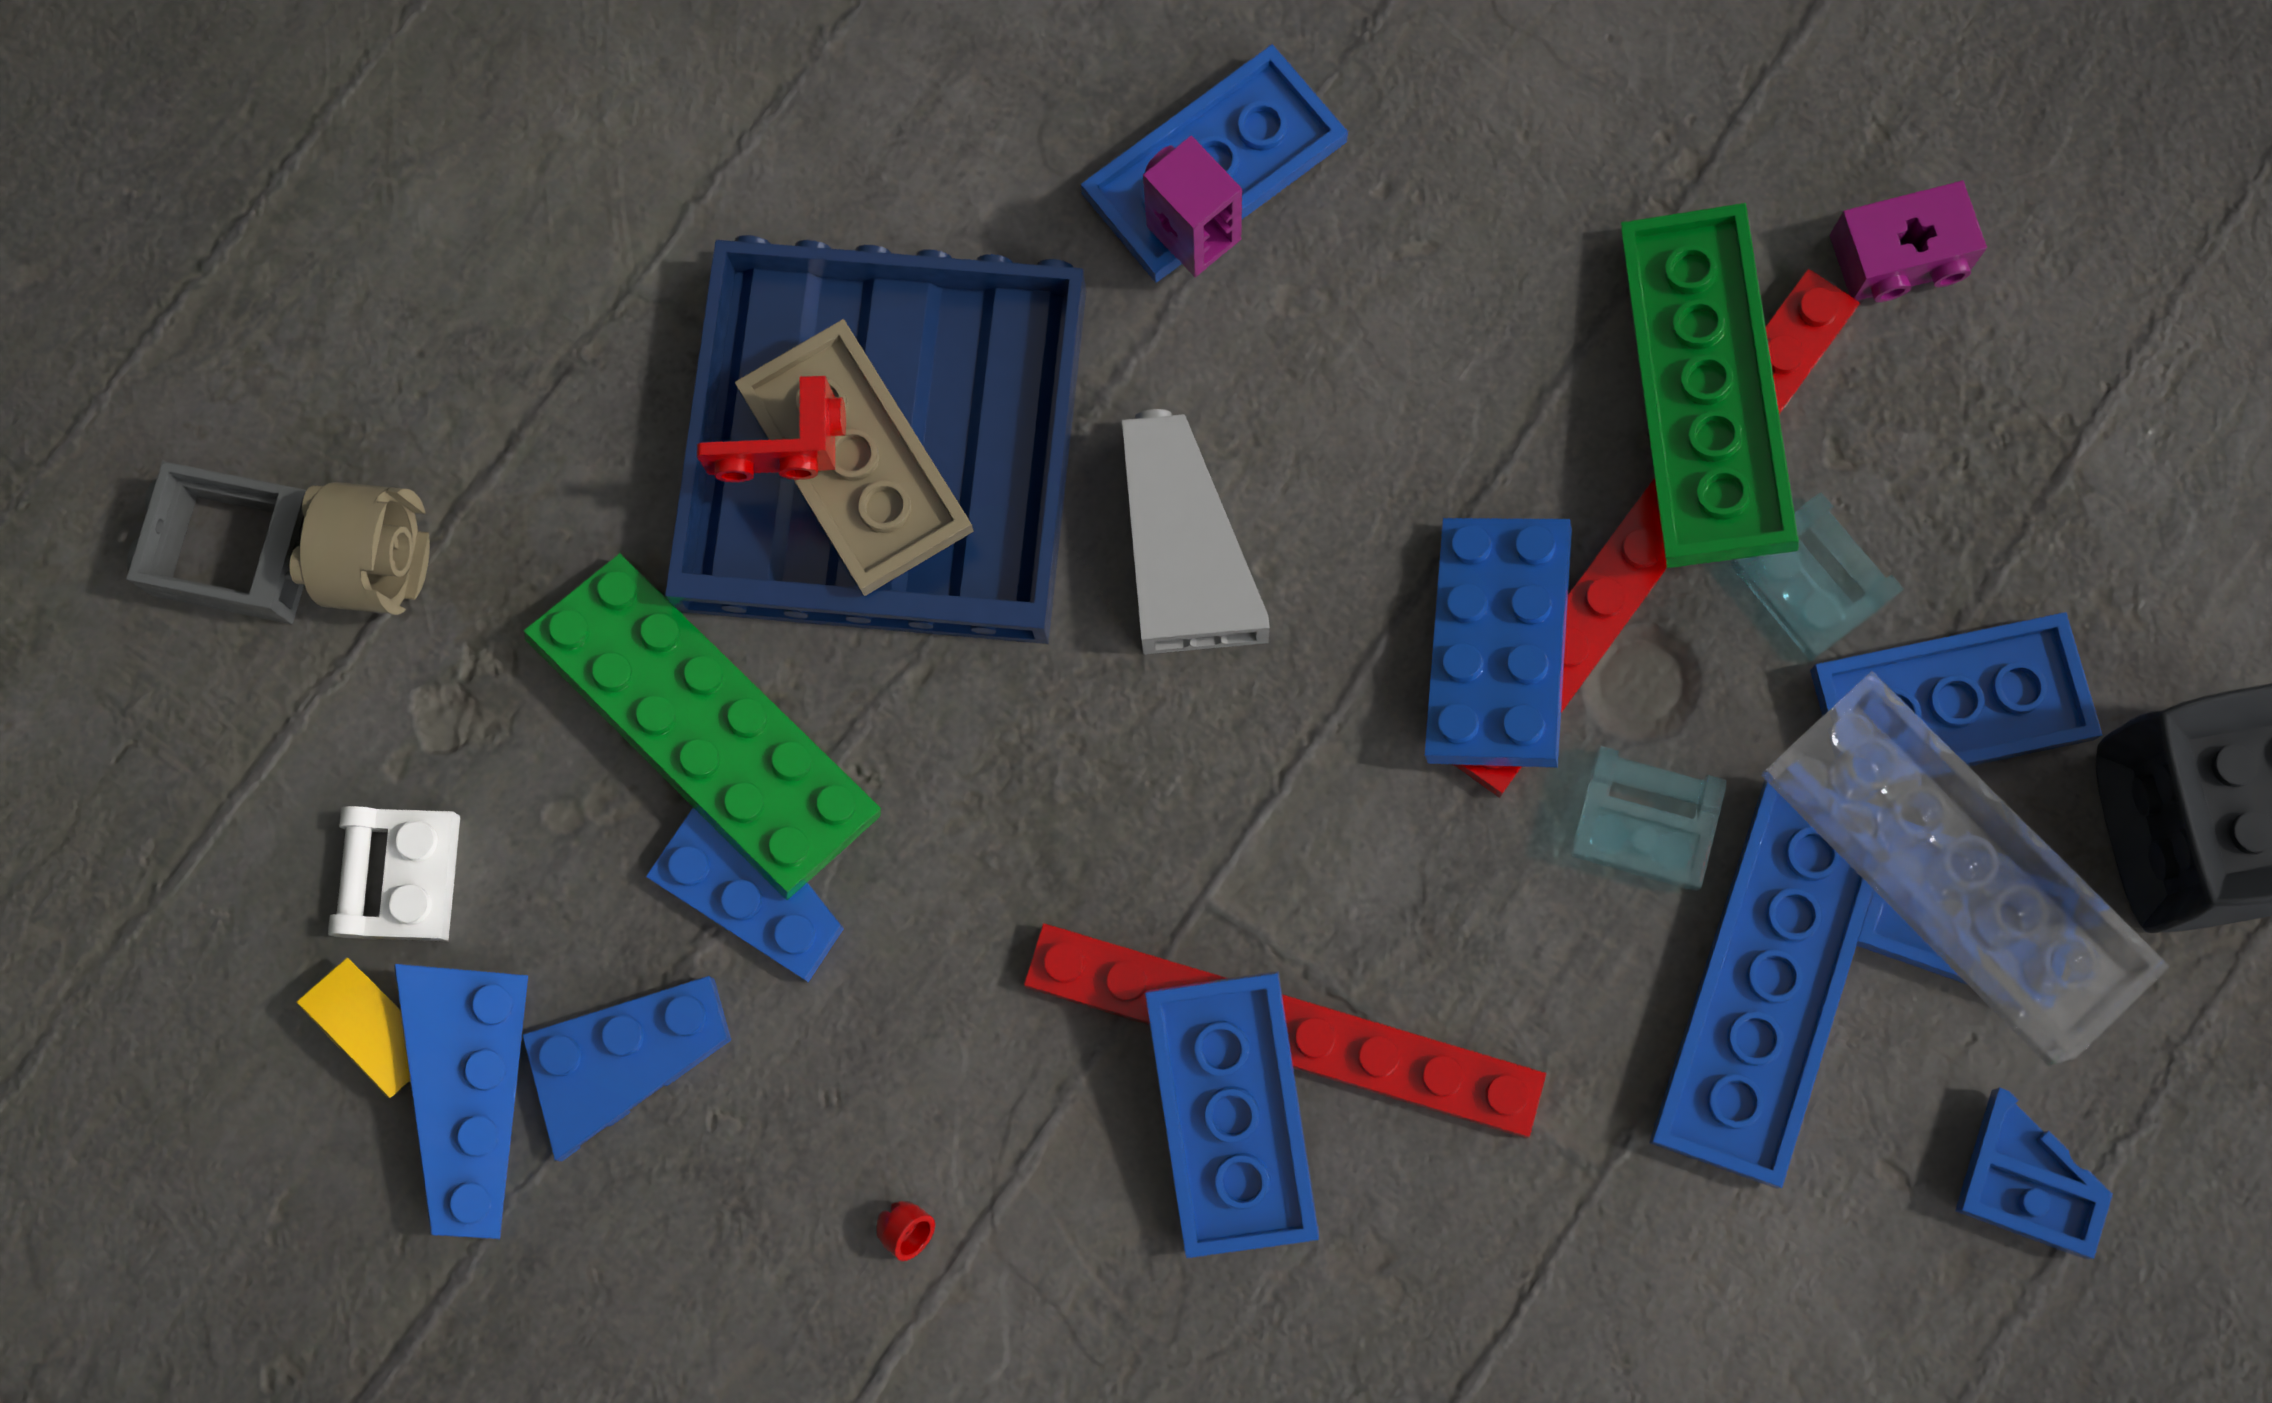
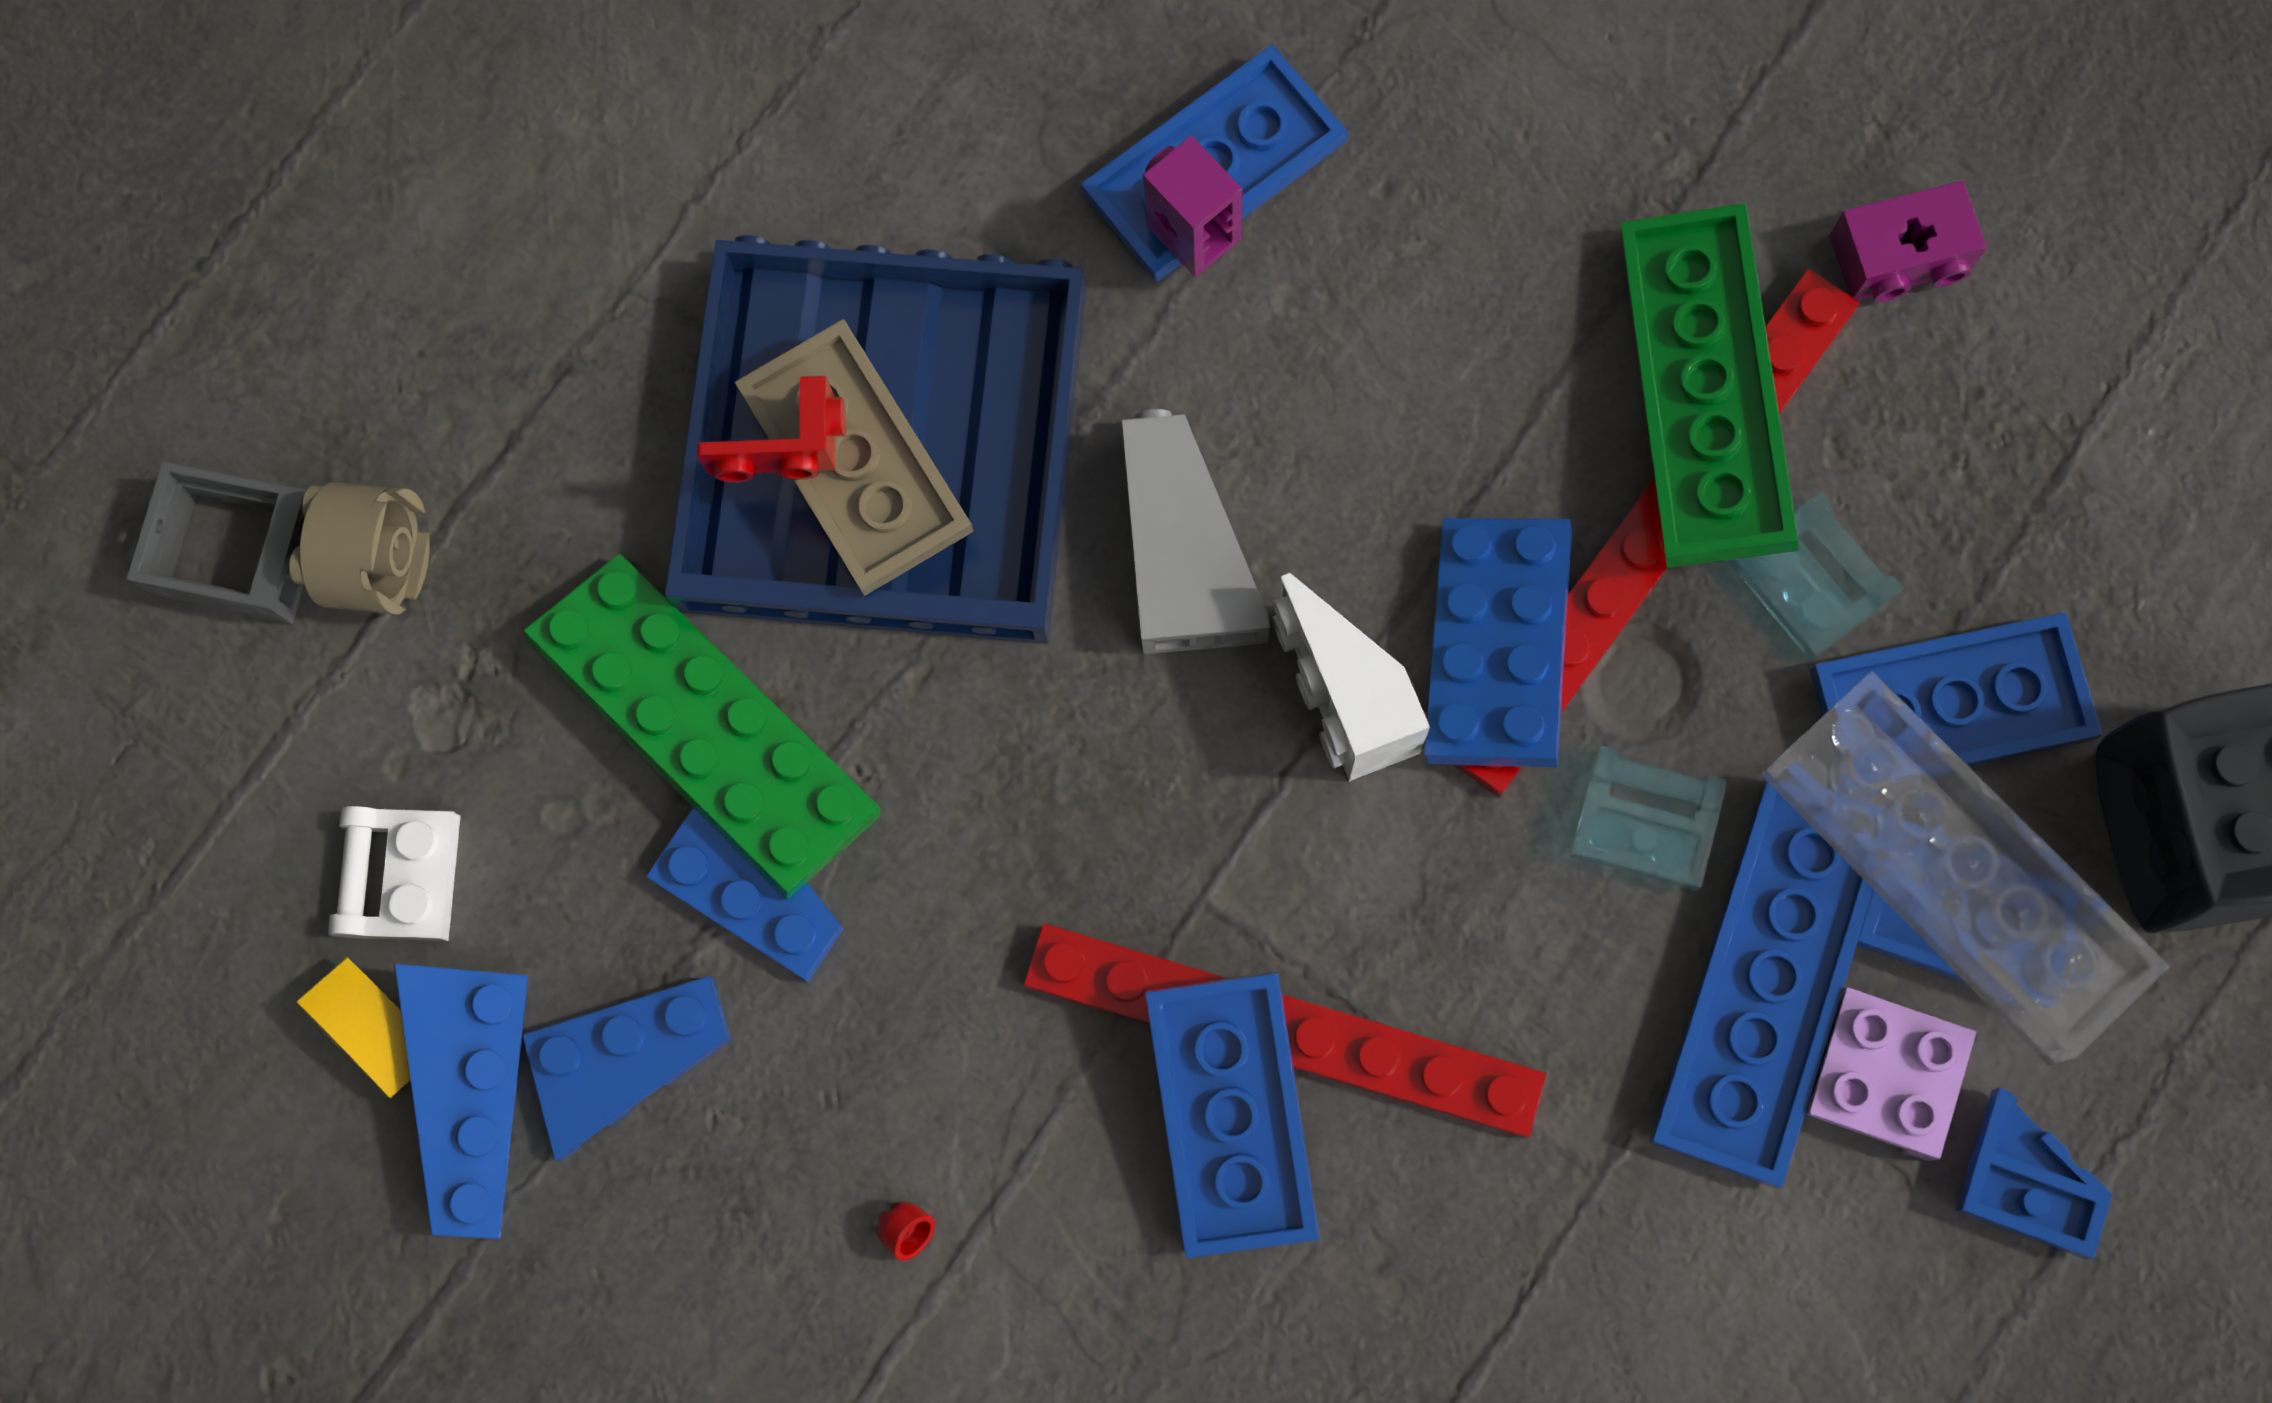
(1359, 688): none -> white slope
(1891, 1074): none -> lavender piece

